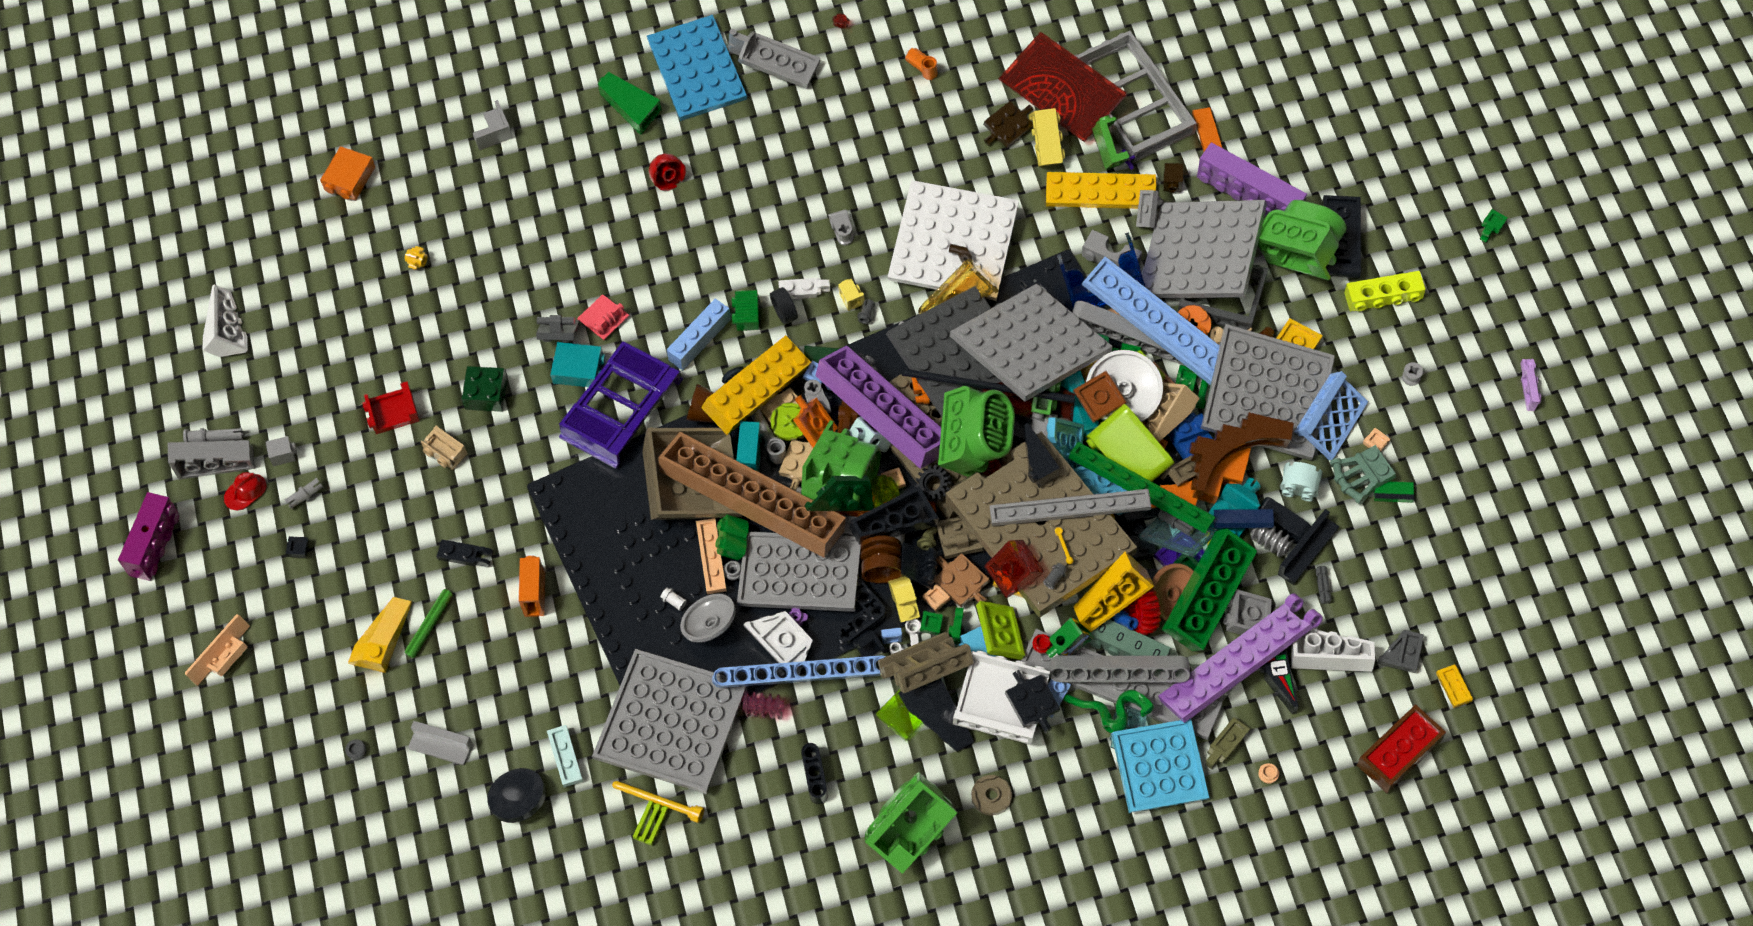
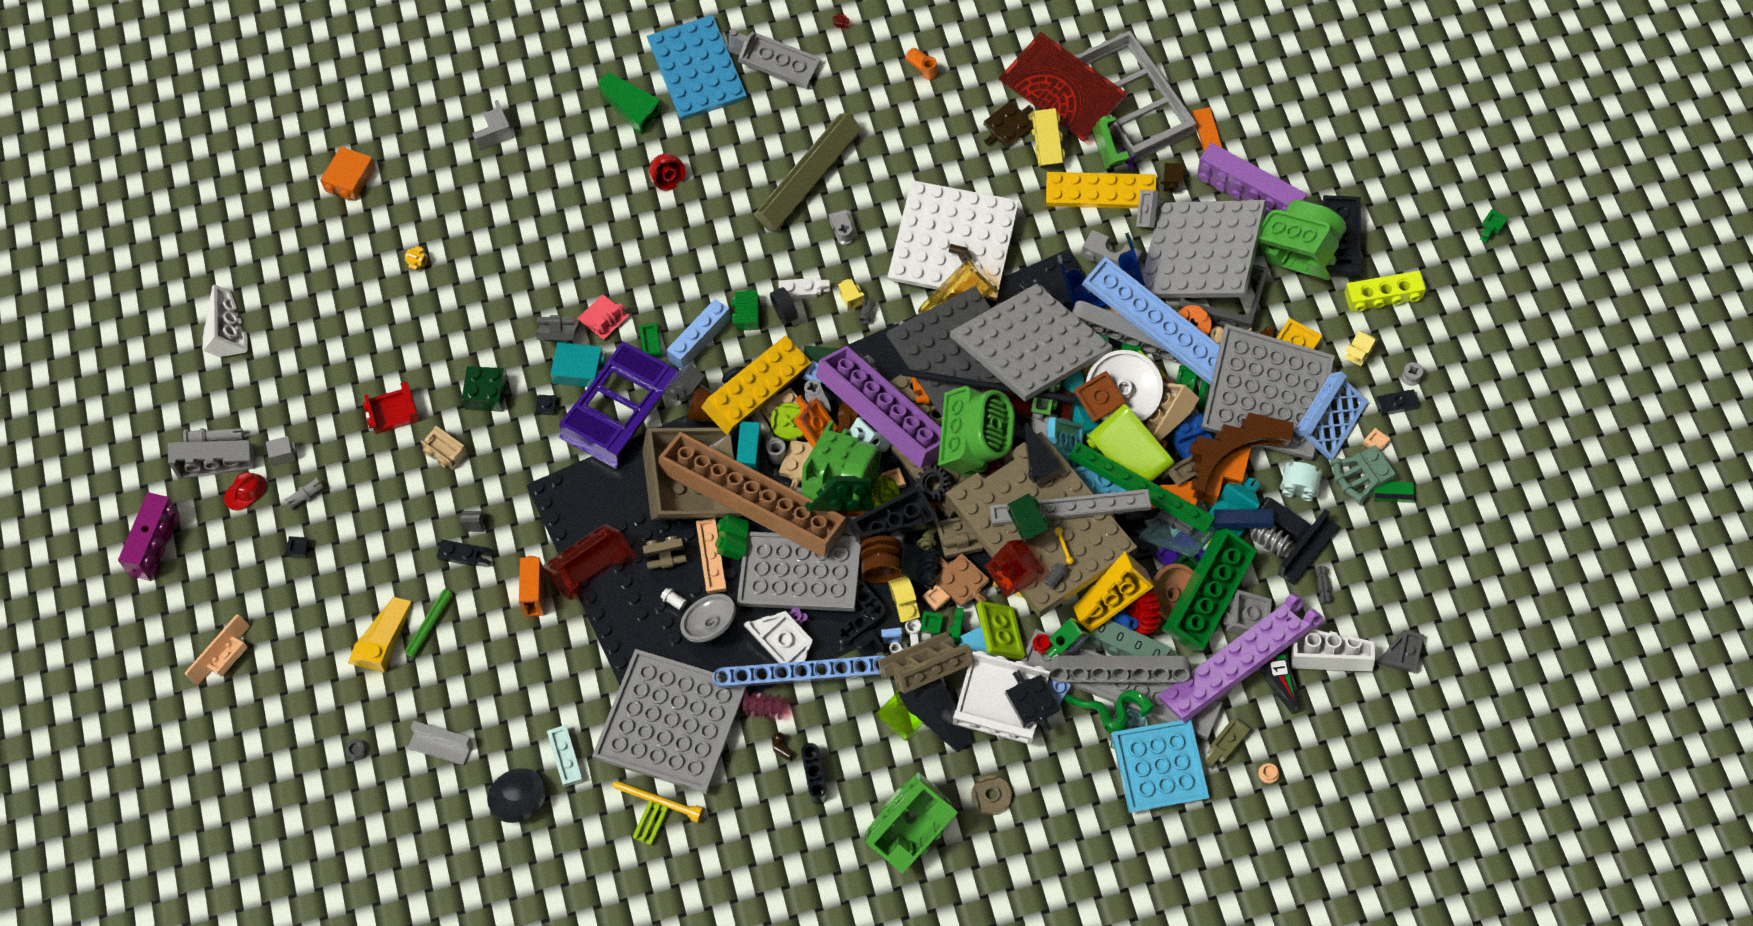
(472, 521): none -> dark grey brick
(546, 405): none -> black plate
(586, 558): none -> clear red windscreen
(650, 339): none -> green tile
(664, 551): none -> dark tan plate
(684, 382): none -> dark grey brick
(730, 566): light grey plate -> none
(778, 745): none -> dark brown arm
(807, 172): none -> olive brick
(1027, 517): none -> dark green brick
(1360, 348): none -> light yellow brick
(1397, 402): none -> black plate
(1401, 748): brick -> none
(1454, 686): yellow plate -> none
(1530, 384): lavender hinge -> none

